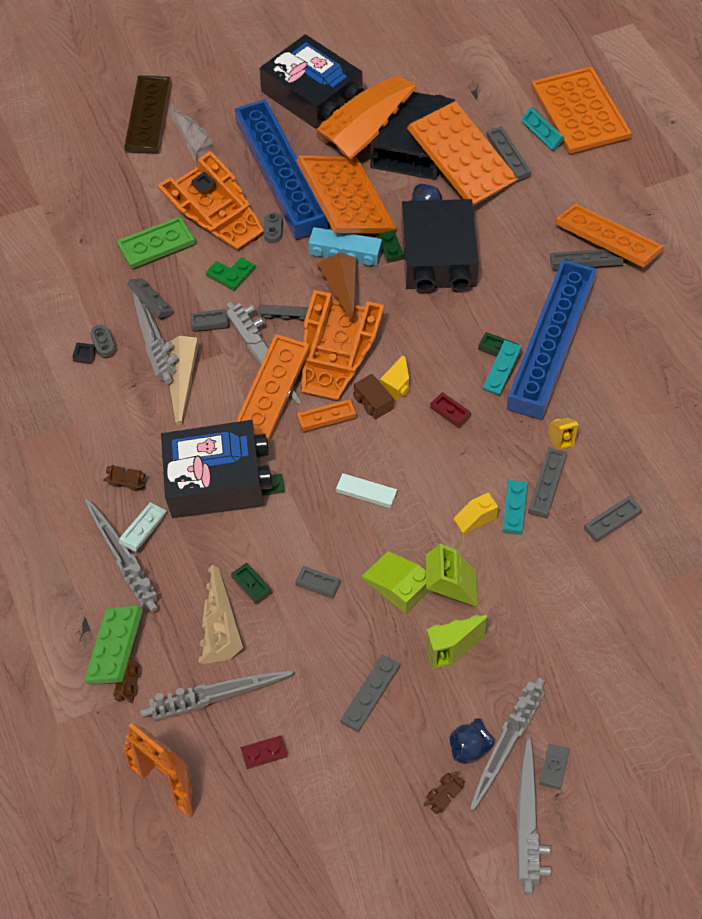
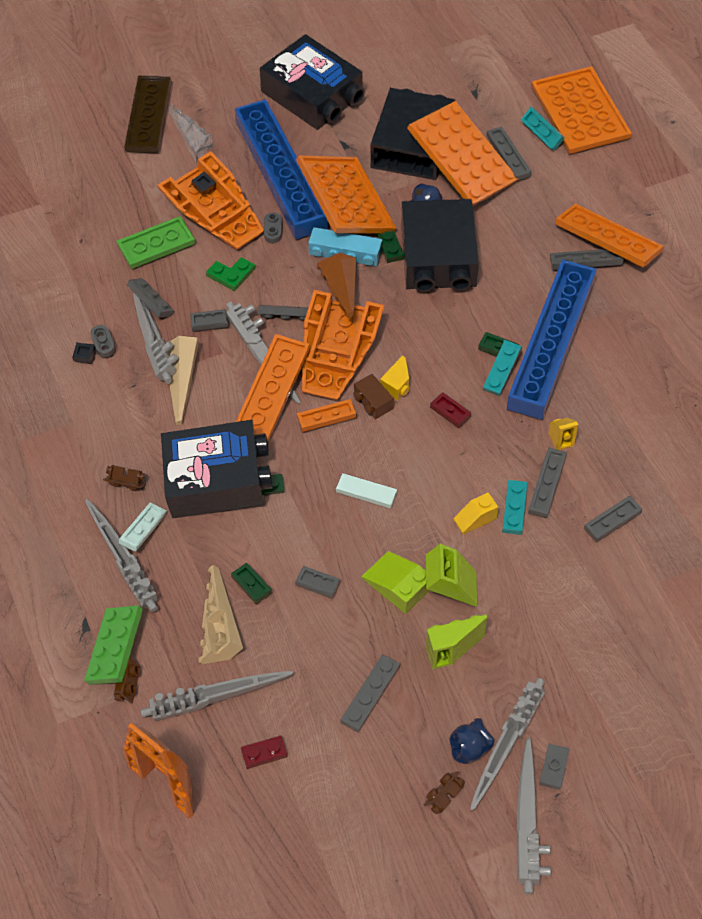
(362, 116): orange wedge -> none

